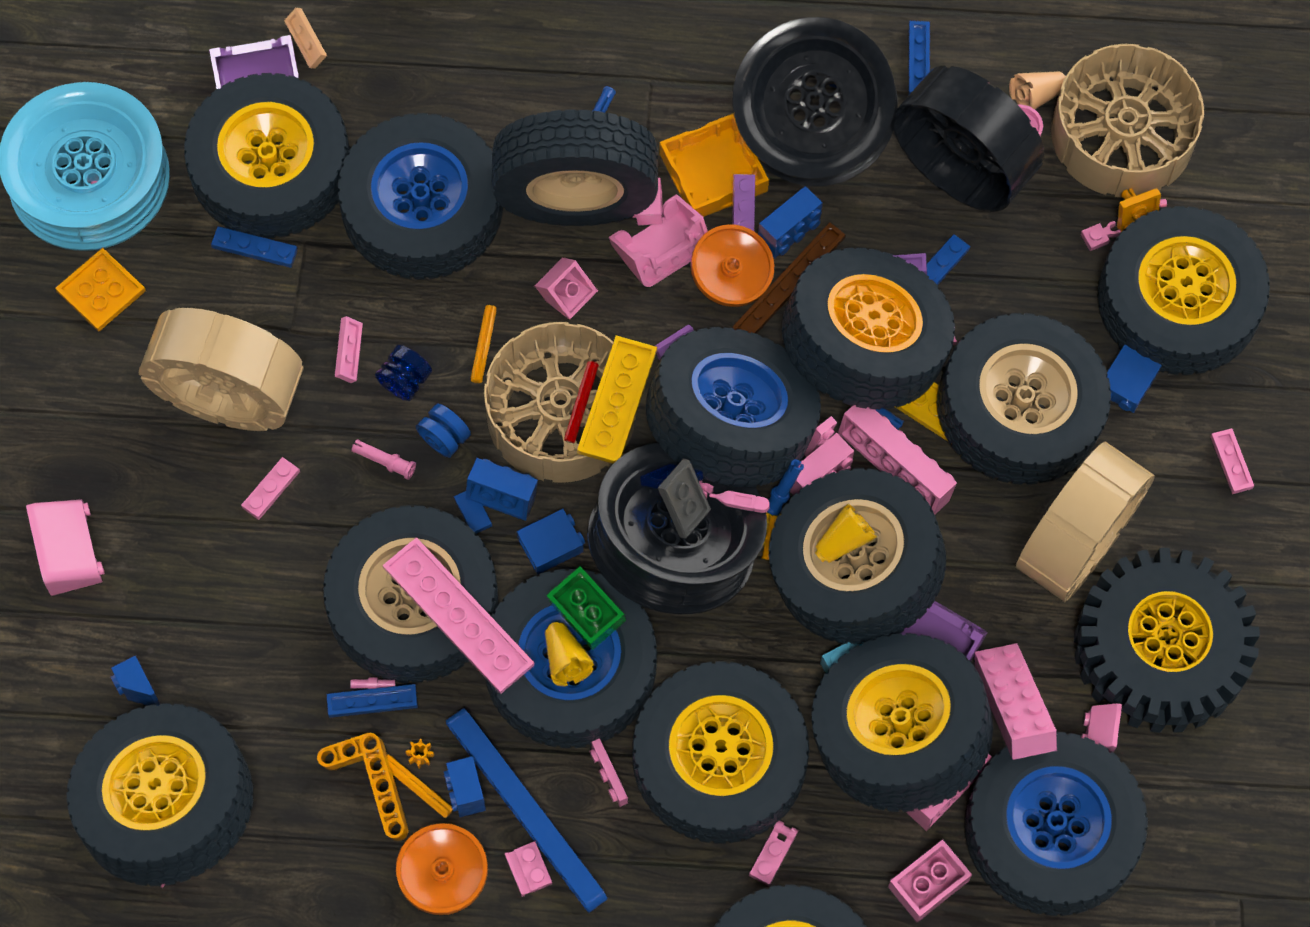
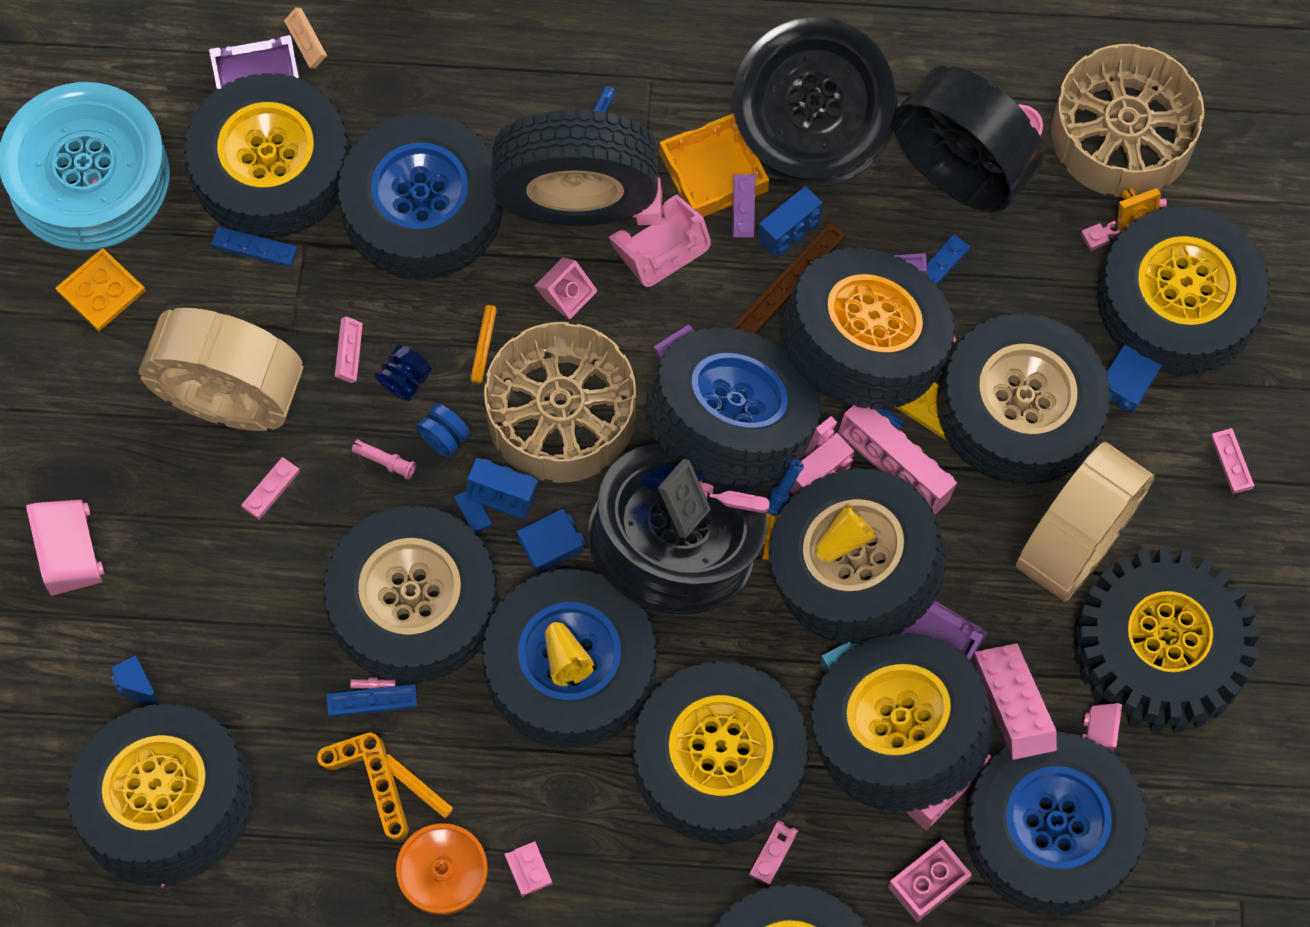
(418, 759): light orange gear -> none
(458, 615): bright pink plate -> none
(464, 782): blue brick -> none
(526, 810): blue beam -> none
(581, 402): red axle -> none
(586, 608): green brick -> none
(608, 773): bright pink plate -> none
(617, 400): yellow plate -> none
(732, 265): orange dish -> none
(918, 52): blue plate -> none
(1035, 88): light nougat cone -> none

